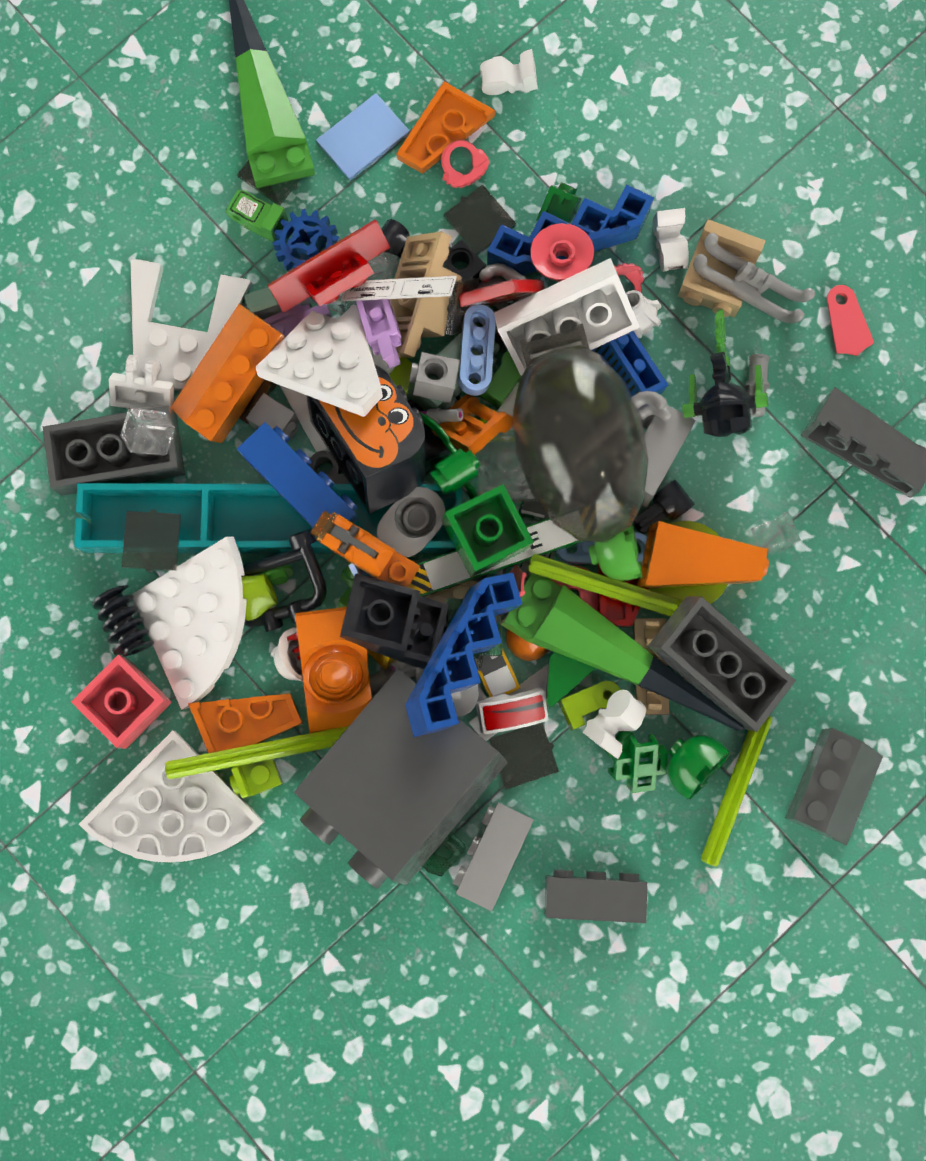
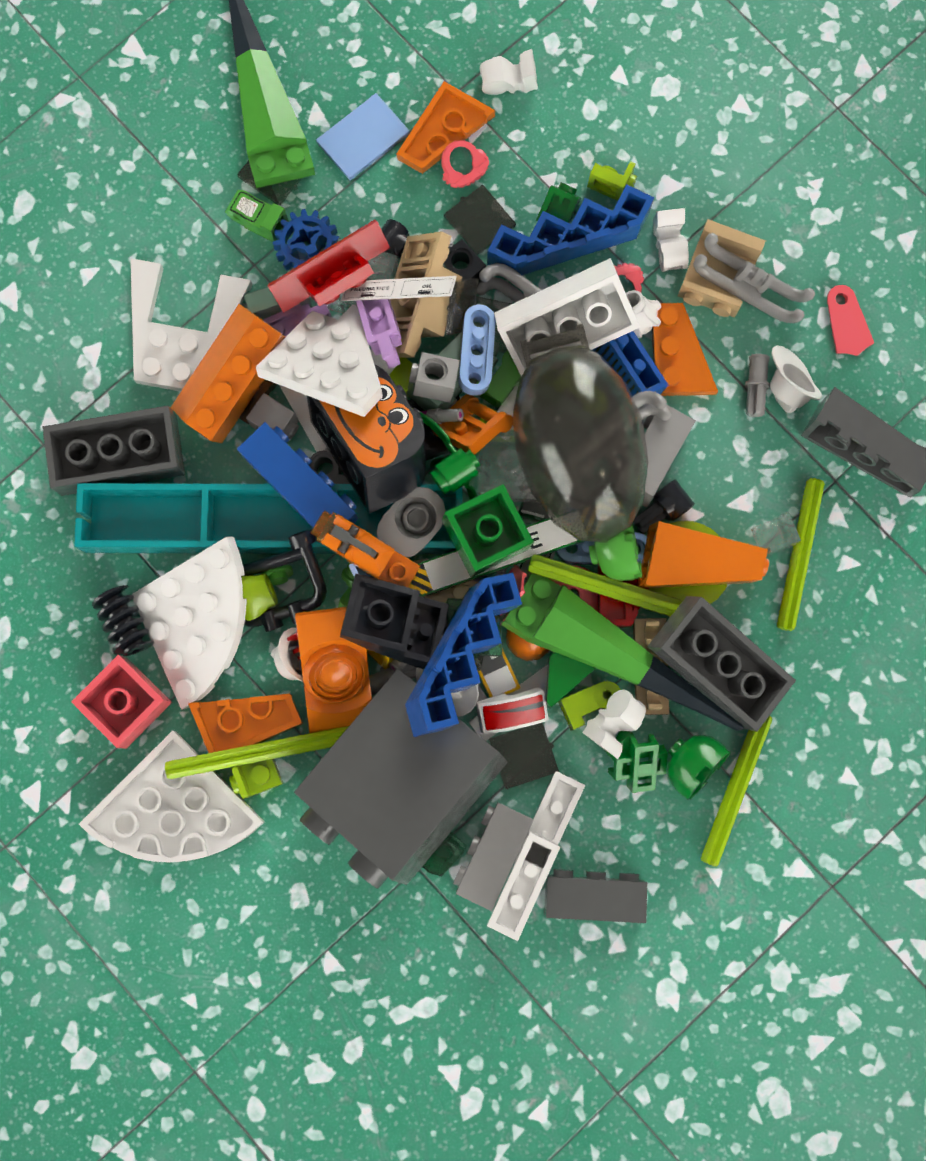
(138, 392): white hinge -> none
(147, 431): clear panel -> none
(151, 541): clear smoke piece -> none
(501, 292): tile -> none
(536, 856): none -> white bracket
(561, 241): coral dish -> none
(609, 182): none -> lime bracket
(680, 354): none -> orange wing
(725, 405): black helmet -> none
(791, 381): none -> white piece
(800, 555): none -> lime axle
(834, 785): dark grey slope -> none

